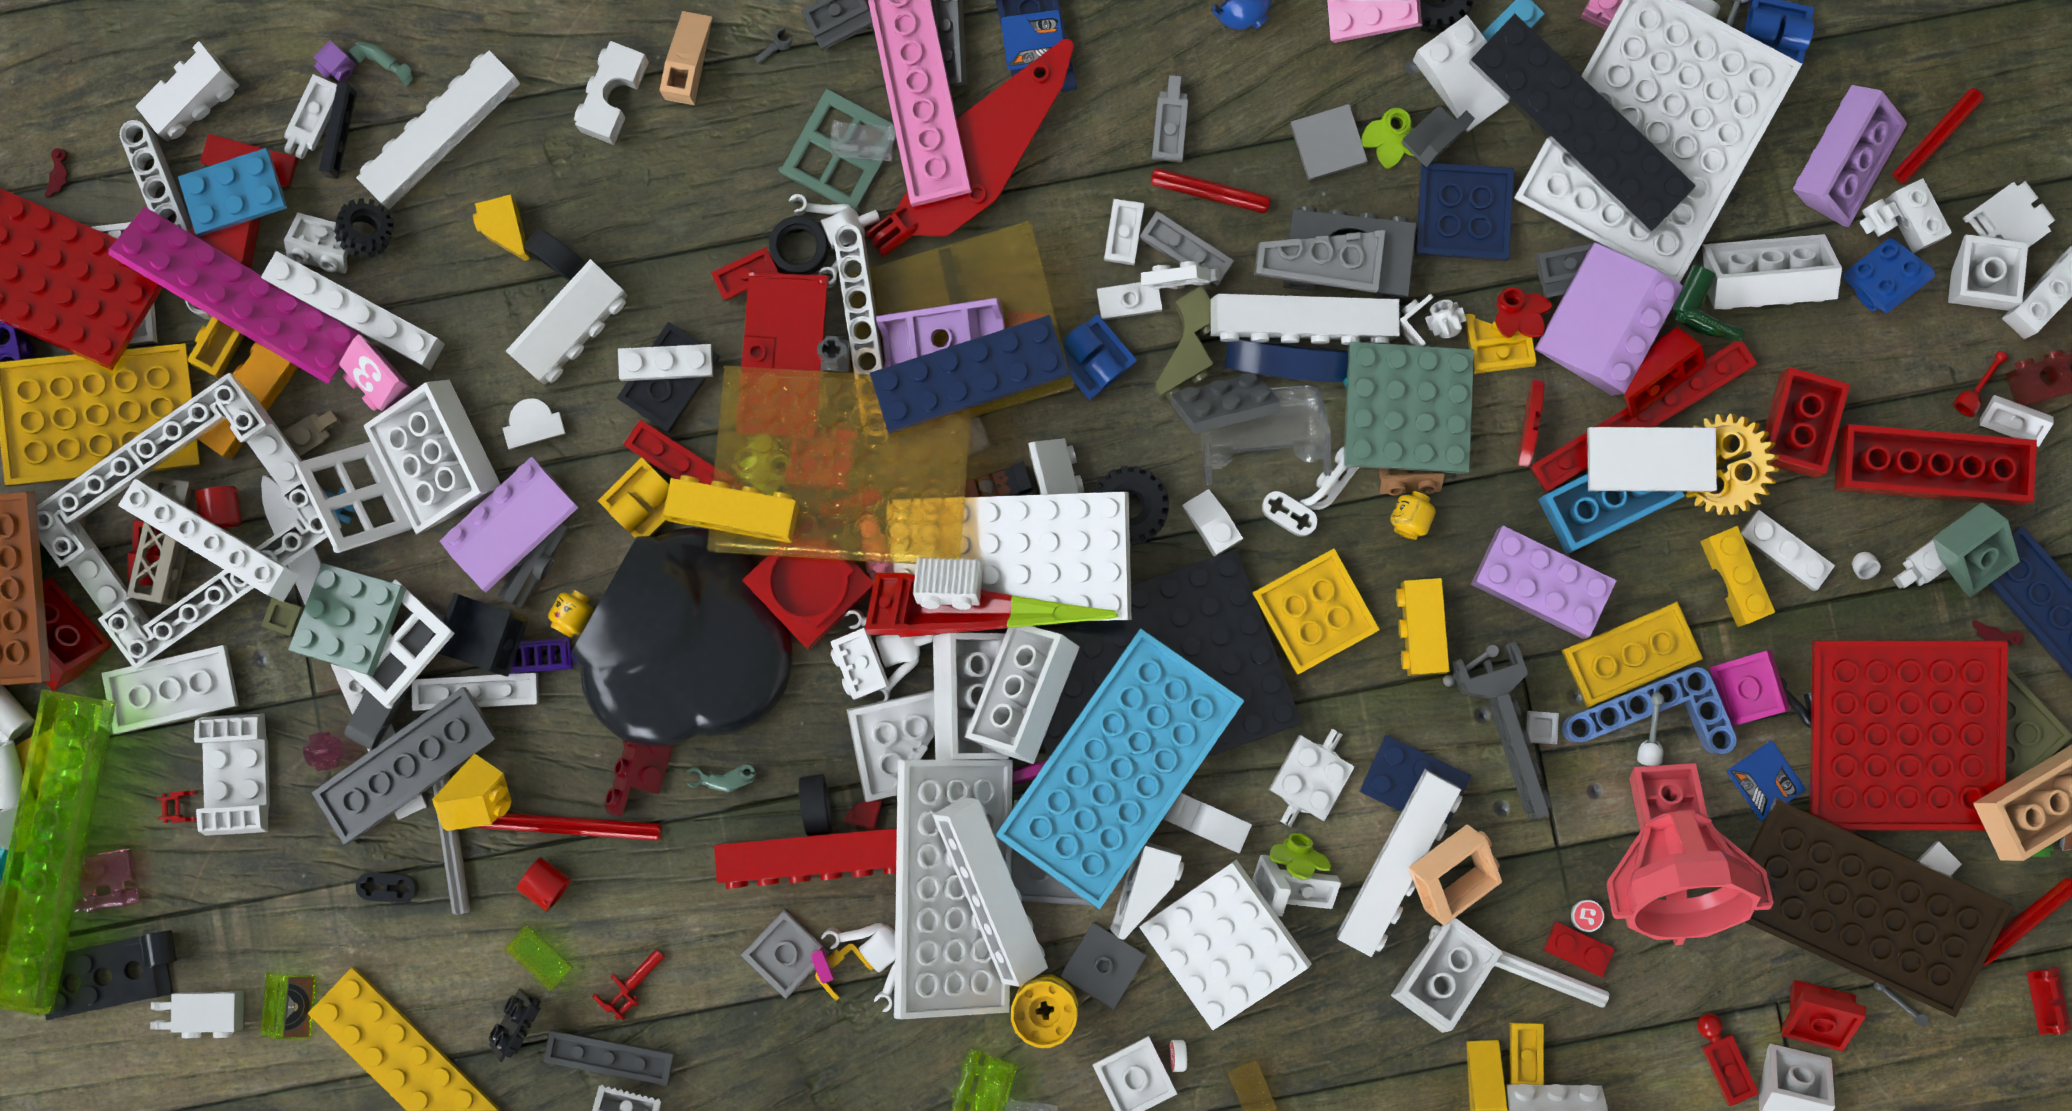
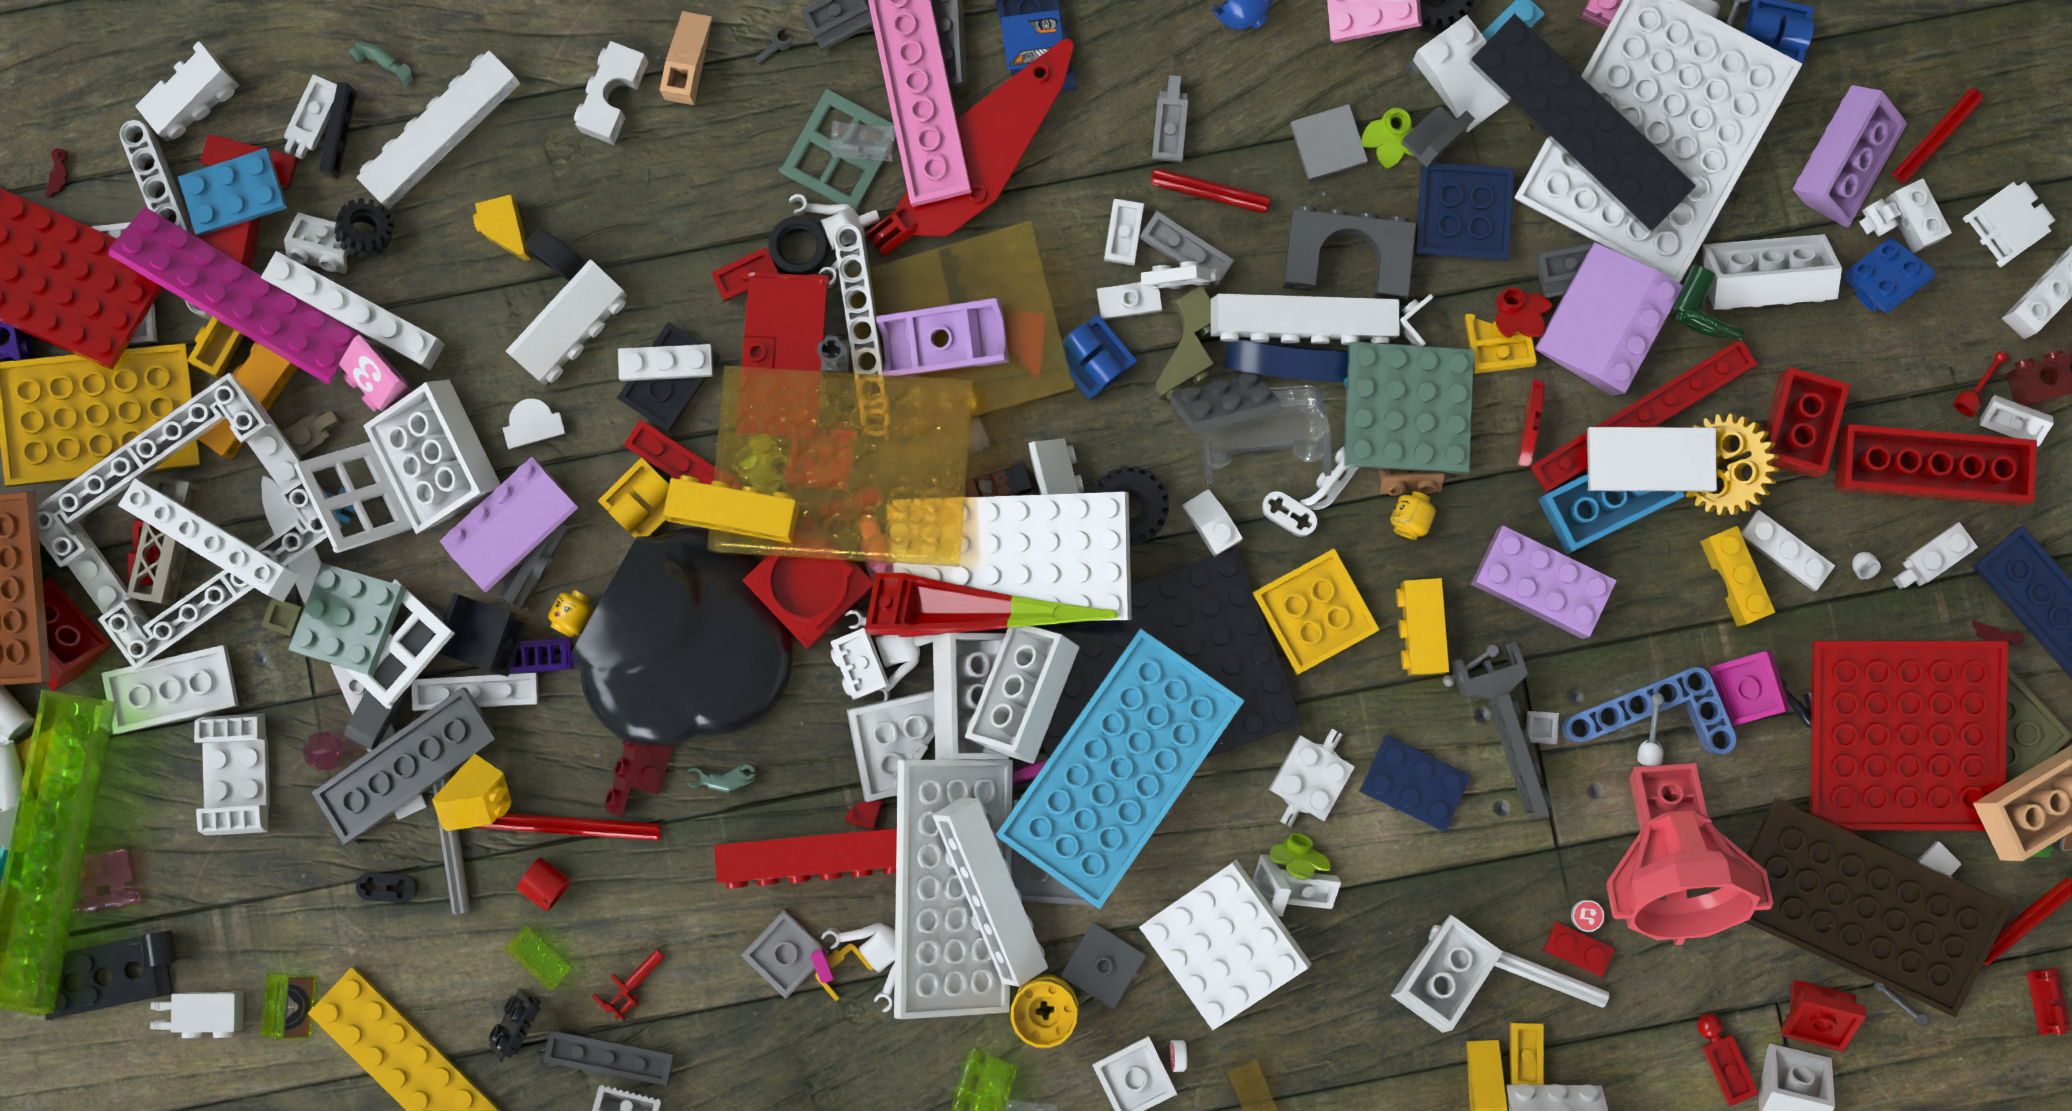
(177, 818): red piece -> none
(219, 506): red piece -> none
(334, 62): medium lavender plate -> none
(815, 805): black tyre -> none
(948, 582): white brick -> none
(969, 374): dark blue plate -> none
(1145, 884): white slope -> none
(1208, 822): white piece -> none
(1333, 261): light grey wing -> none
(1390, 877): white brick -> none
(1445, 318): white gear -> none
(1469, 888): light nougat window -> none
(1632, 654): yellow tile -> none
(1665, 367): red slope -> none
(1764, 777): blue sticker -> none
(1977, 548): sand green slope -> none
(1989, 273): white slope -> none

